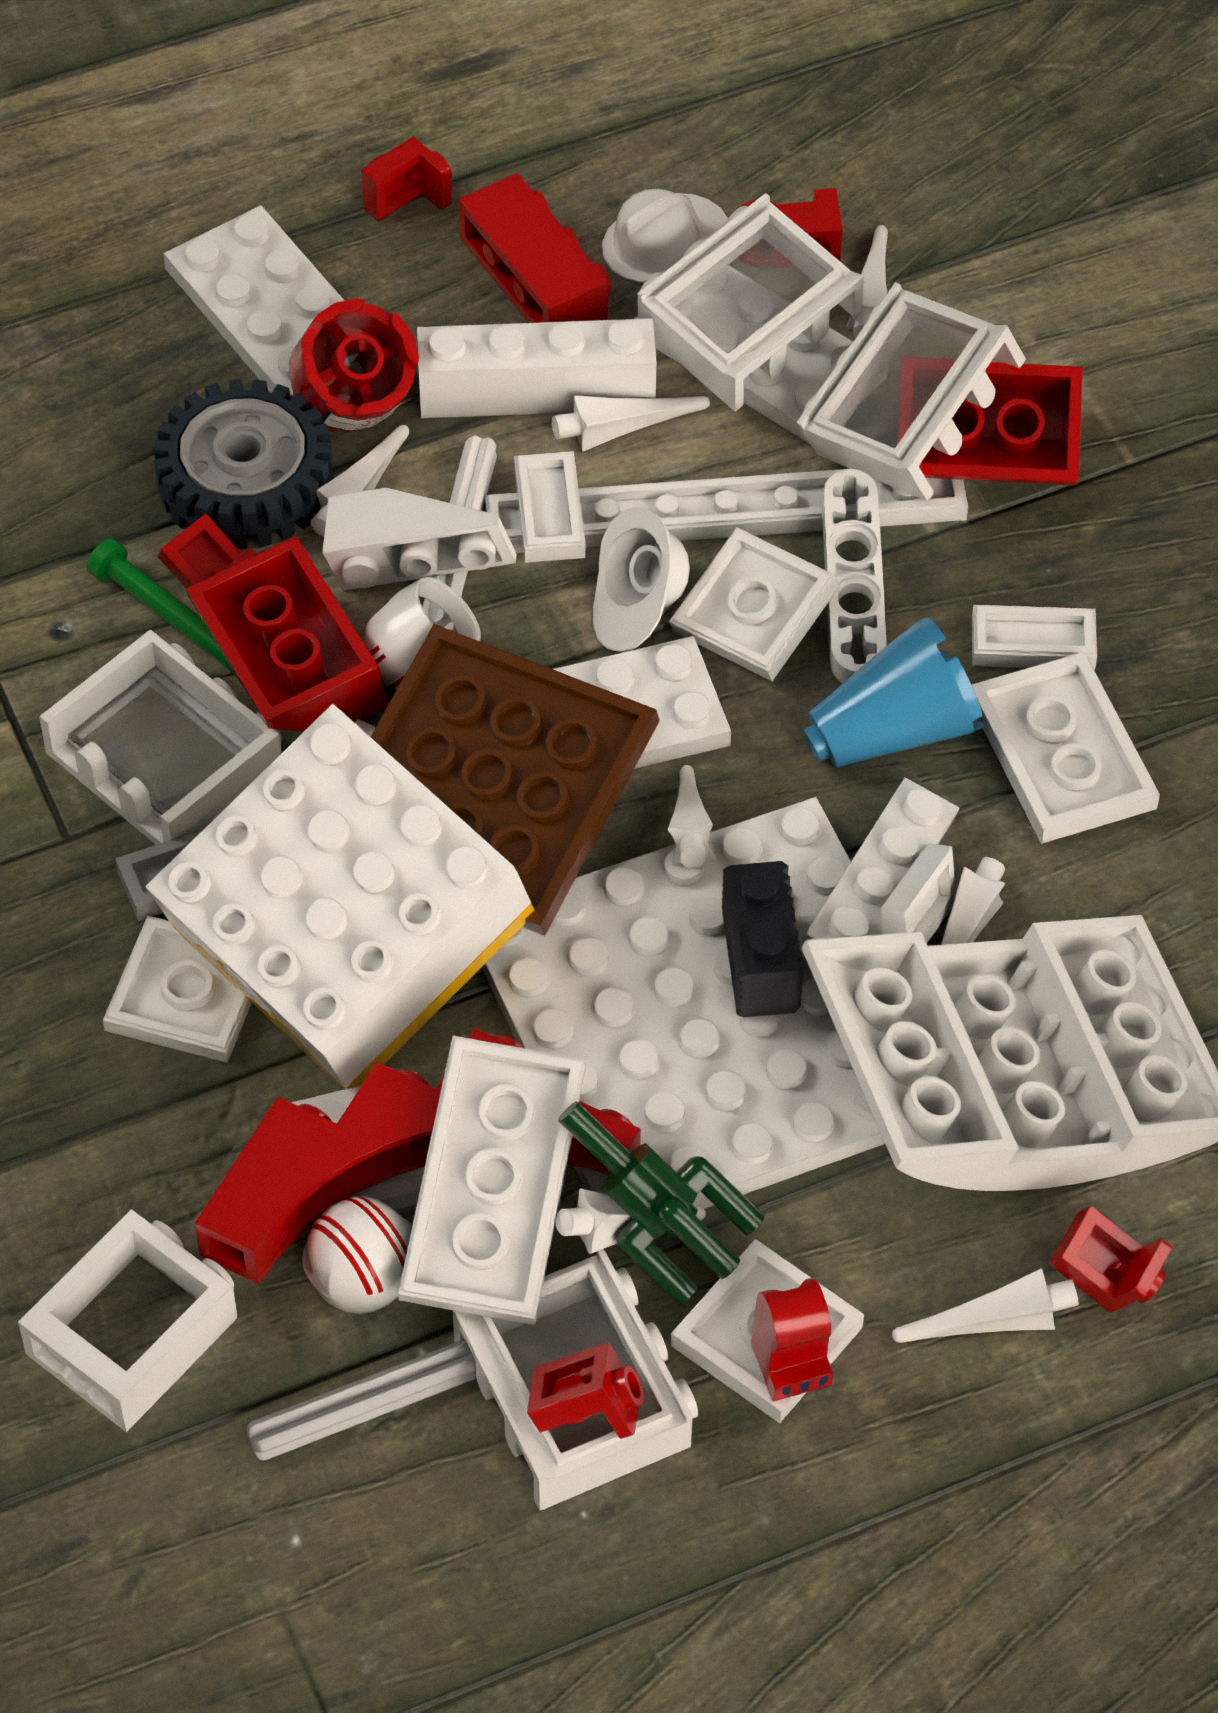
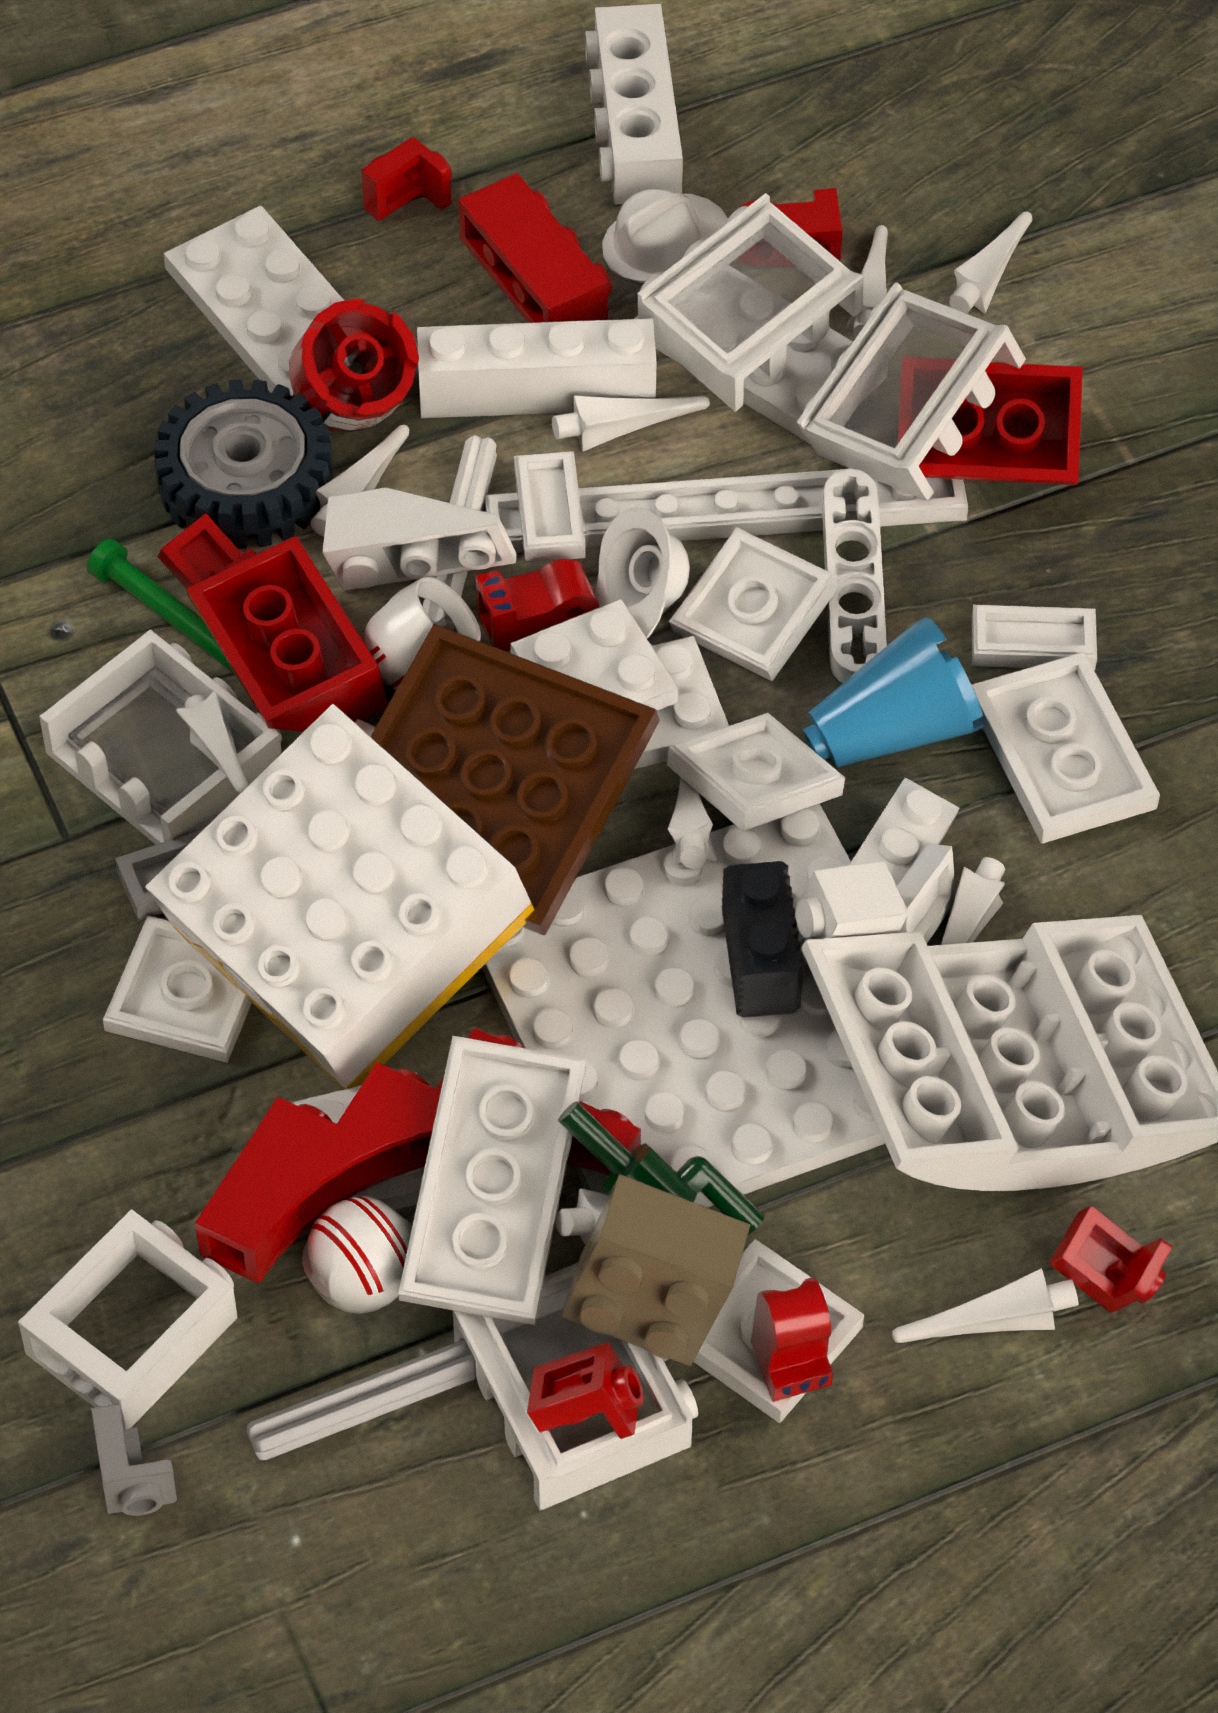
(127, 1481): none -> light grey bracket
(213, 736): none -> white piece
(532, 601): none -> red leg
(606, 651): none -> white plate
(636, 101): none -> white brick
(656, 1270): none -> dark tan brick
(755, 771): none -> white tile
(851, 902): none -> white brick
(982, 272): none -> white piece

